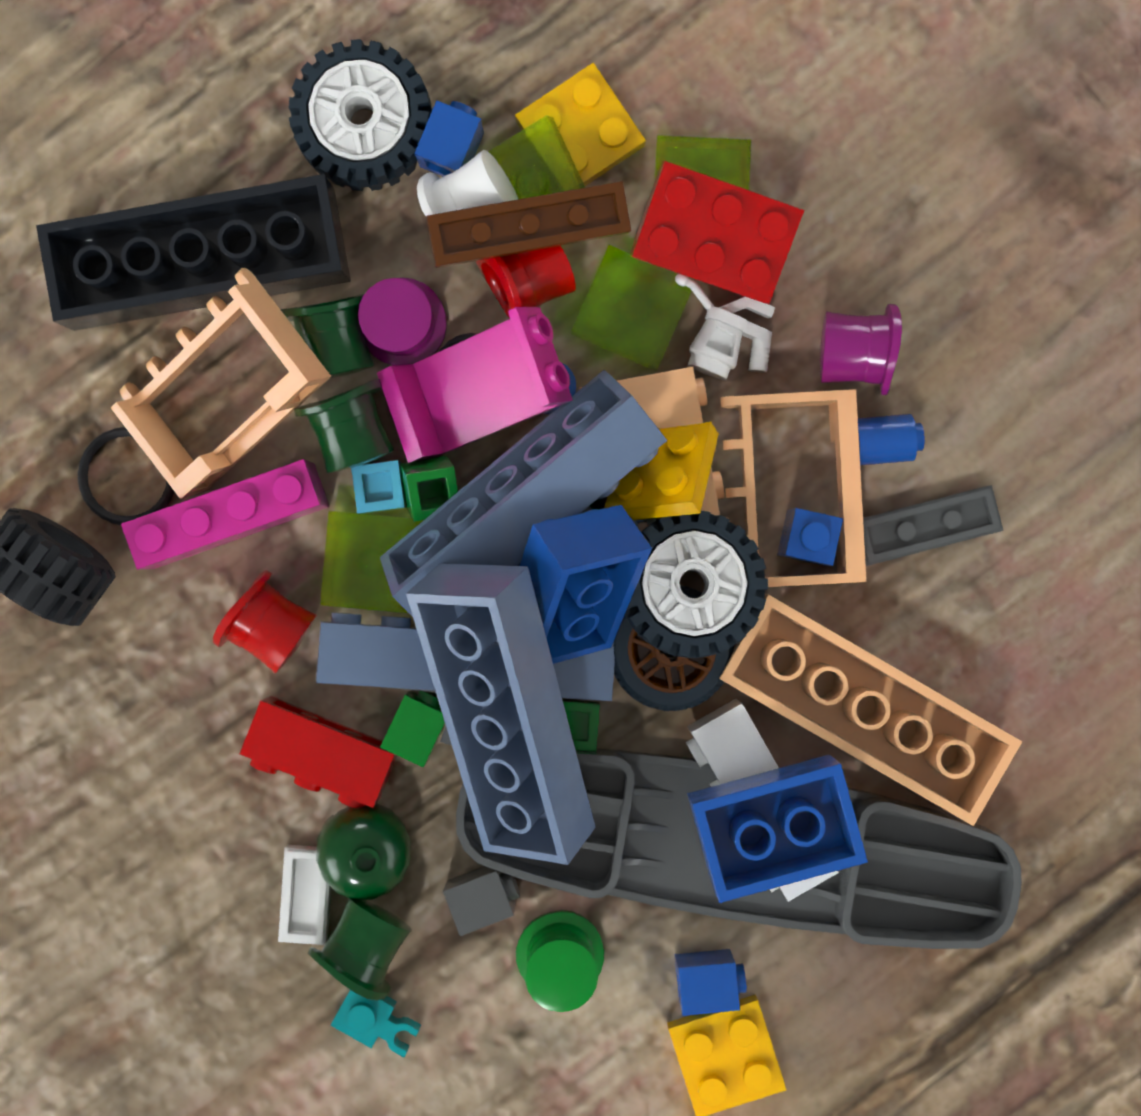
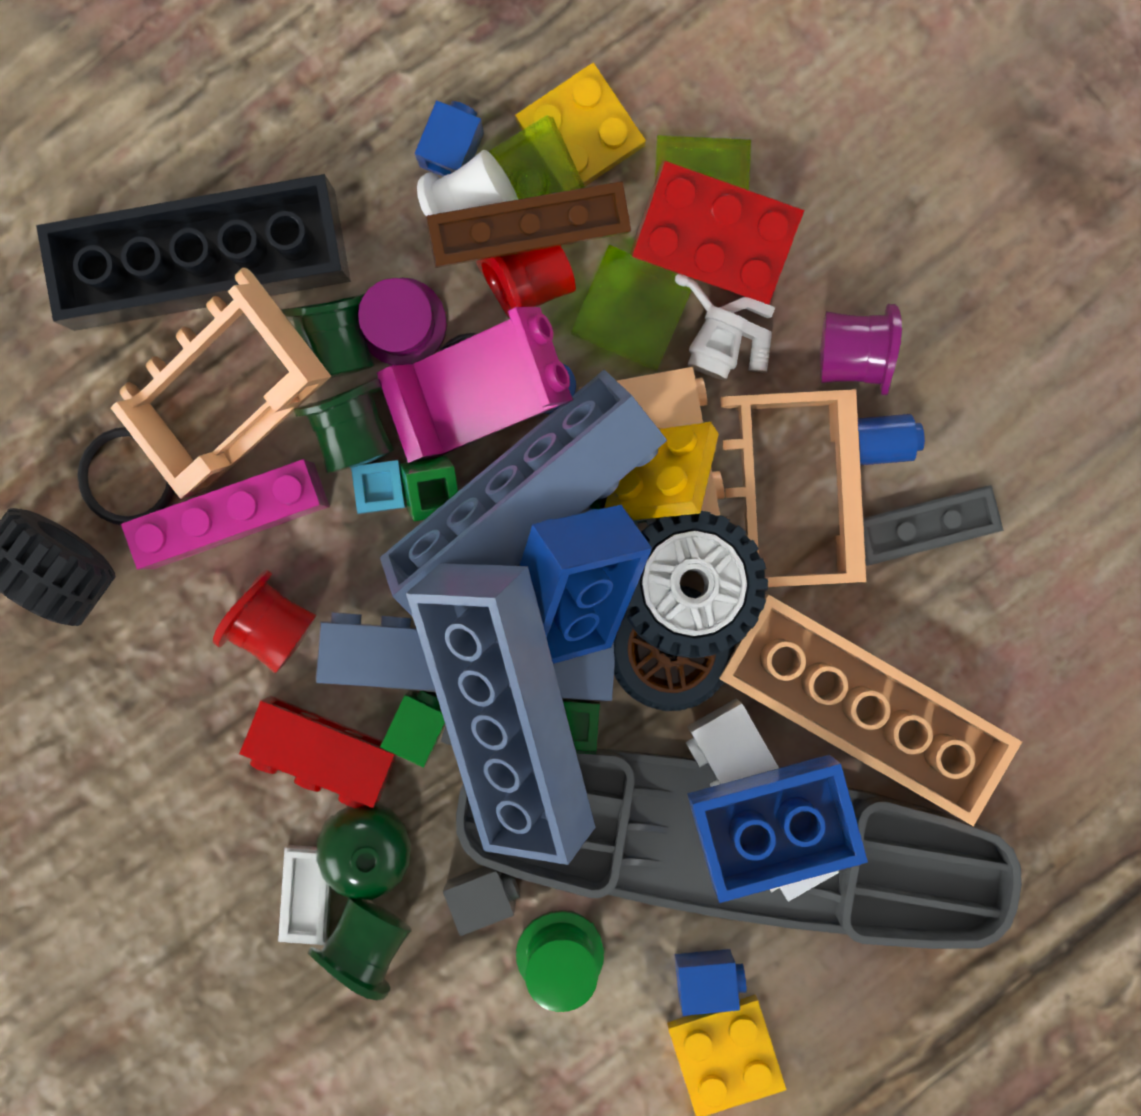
(352, 560): clear neon green plate -> none
(353, 81): wheel -> none
(368, 1019): teal plate -> none
(810, 536): blue brick -> none

